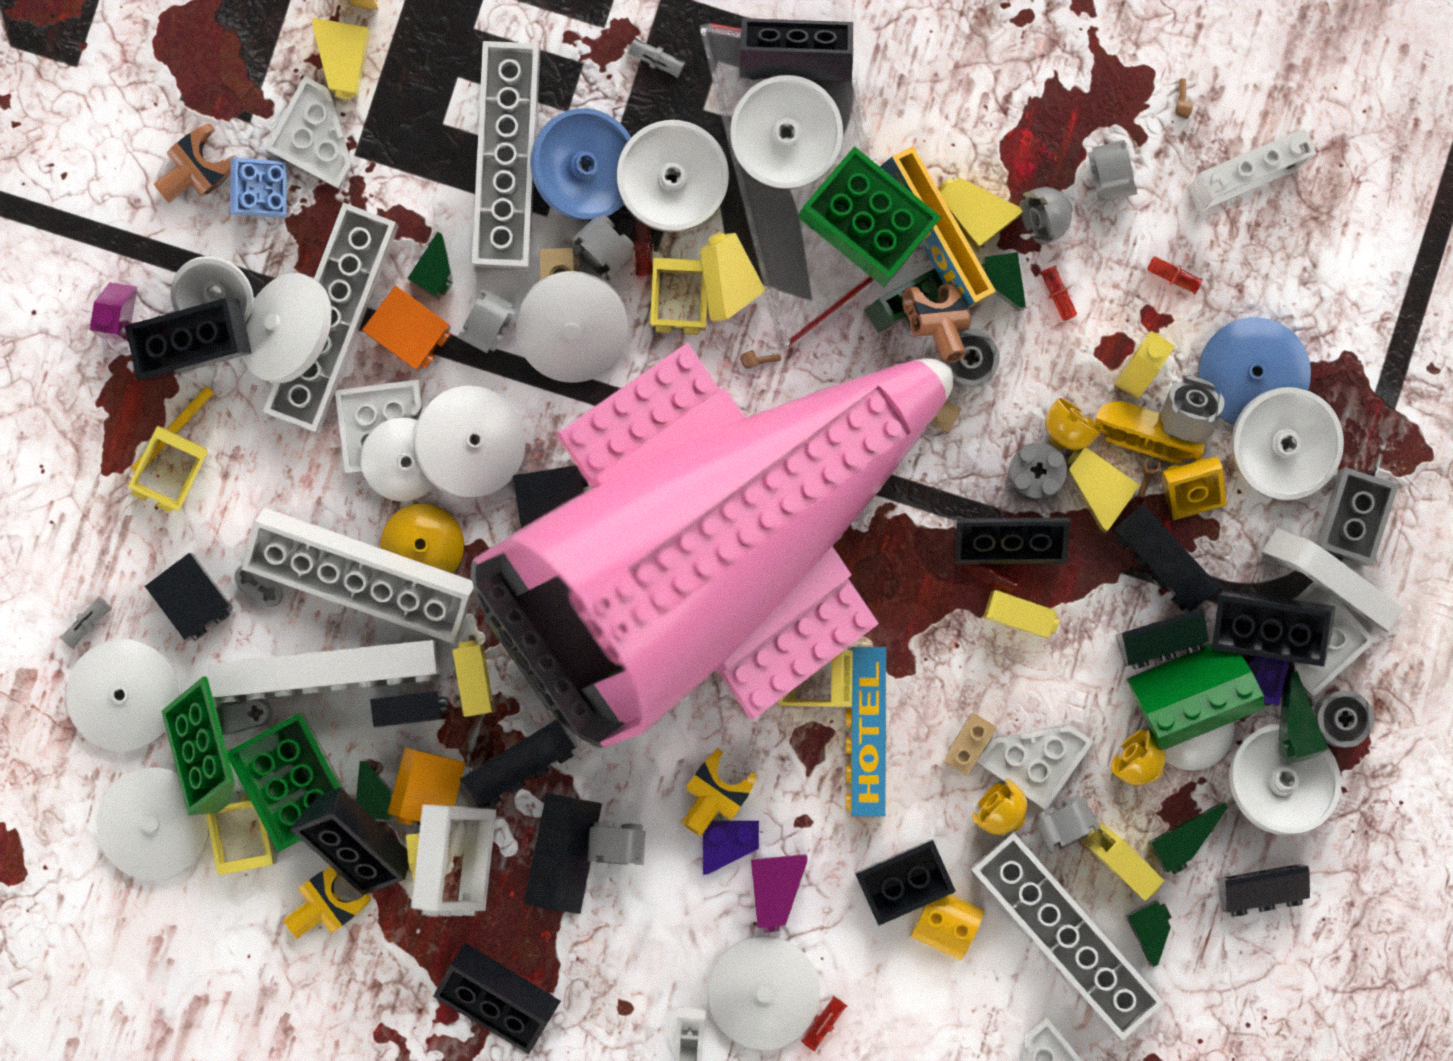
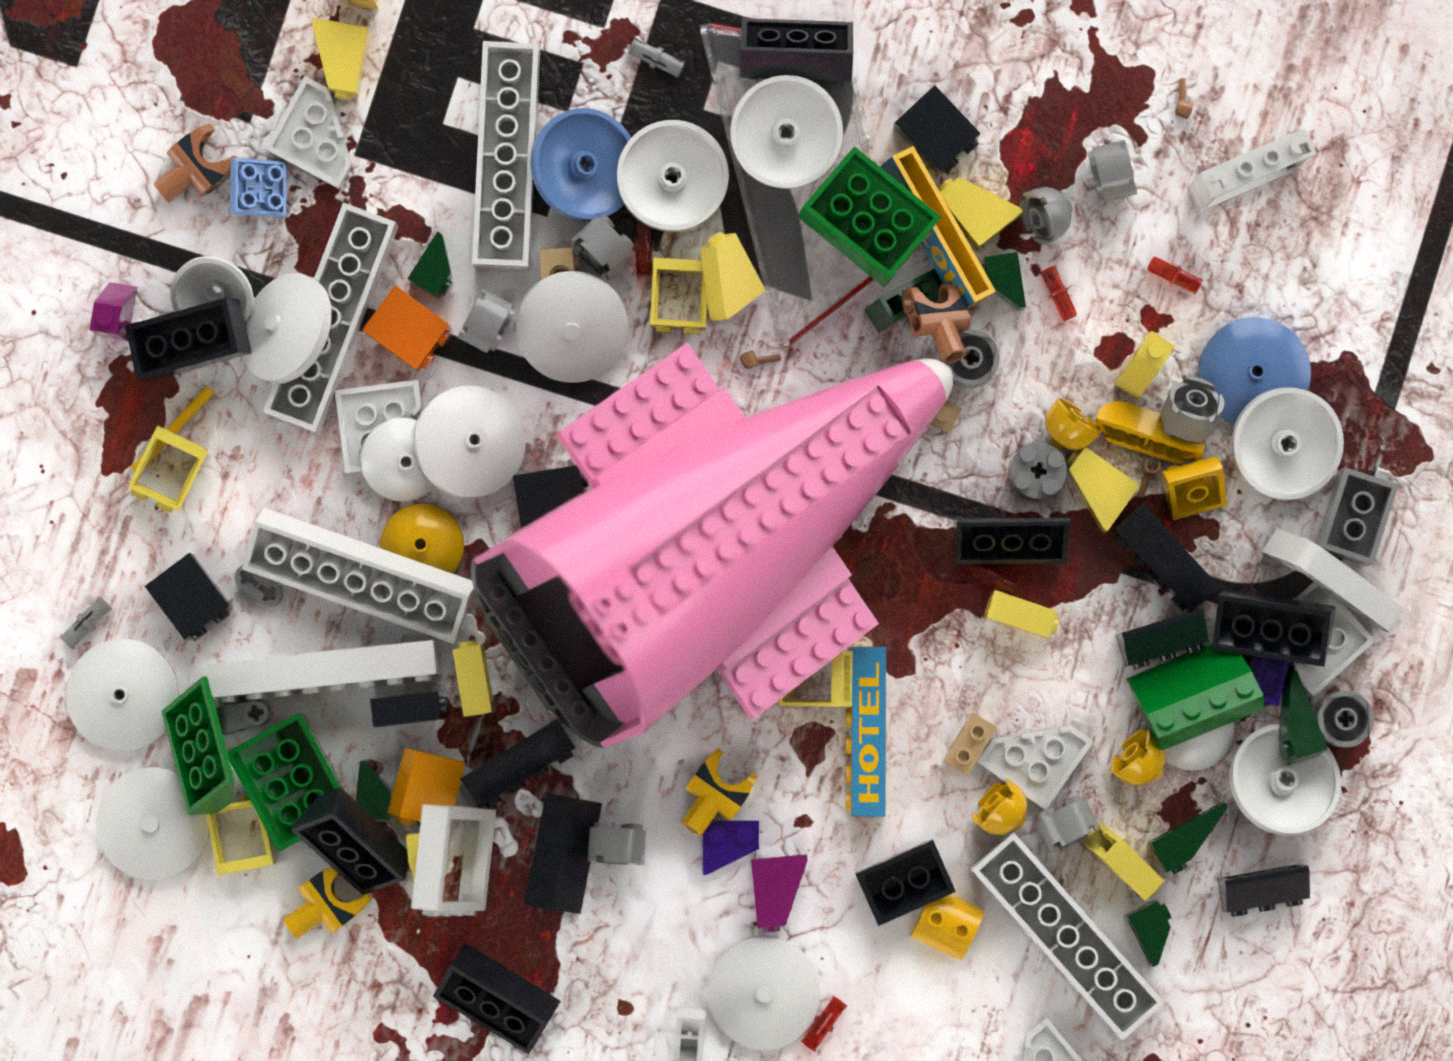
(937, 131): none -> black brick

